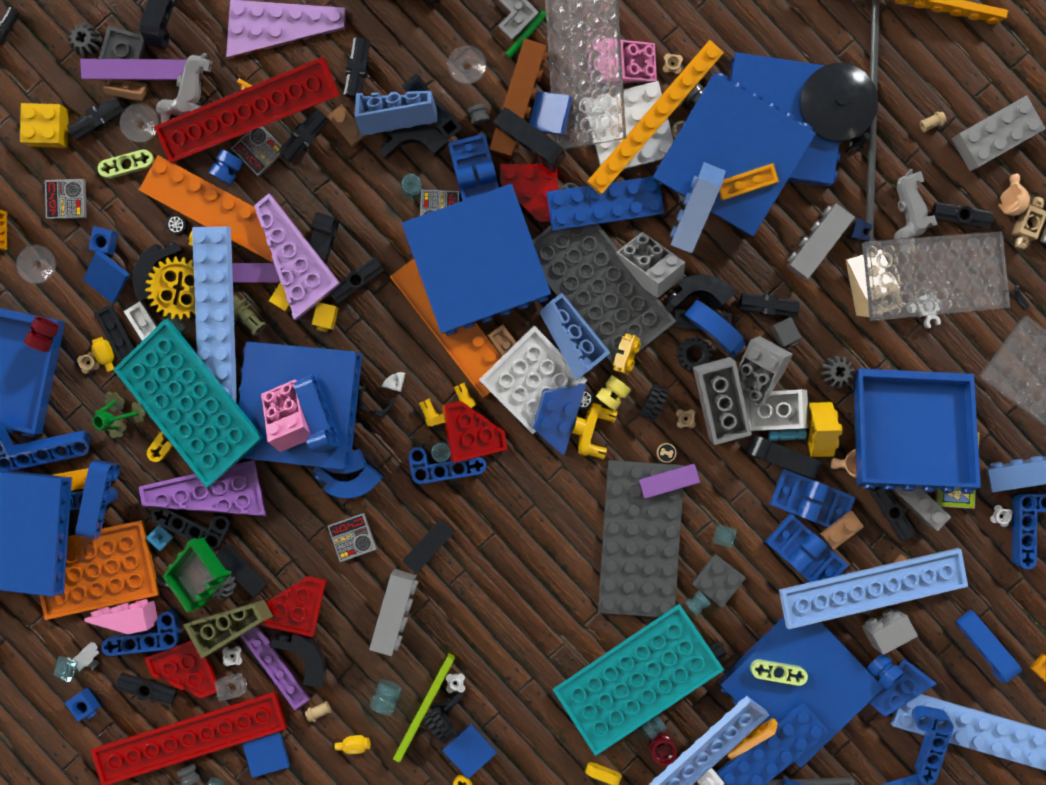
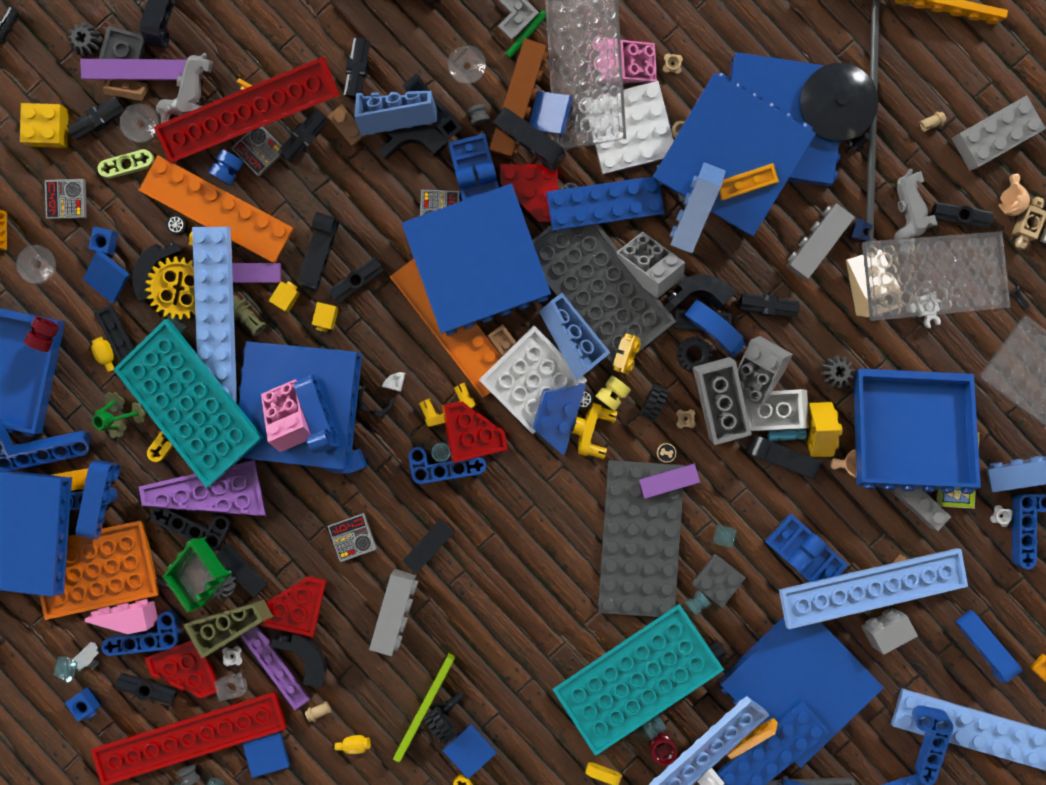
(85, 368): tan plate -> none
(141, 319): white plate -> none
(159, 537): dark azure tile -> none
(271, 25): lavender wing -> none
(297, 263): lavender wing -> none
(348, 488): blue arch -> none
(385, 698): clear light blue wheel -> none
(412, 188): clear light blue wheel -> none
(455, 678): white plate -> none
(654, 117): light orange plate -> none
(695, 94): dark grey wheel -> none
(786, 333): dark grey brick -> none
(793, 670): yellowish green beam -> none
(810, 499): blue plate -> none
(841, 530): medium nougat plate -> none
(887, 673): blue wheel -> none
(899, 521): black piece -> none
(903, 691): blue wing -> none

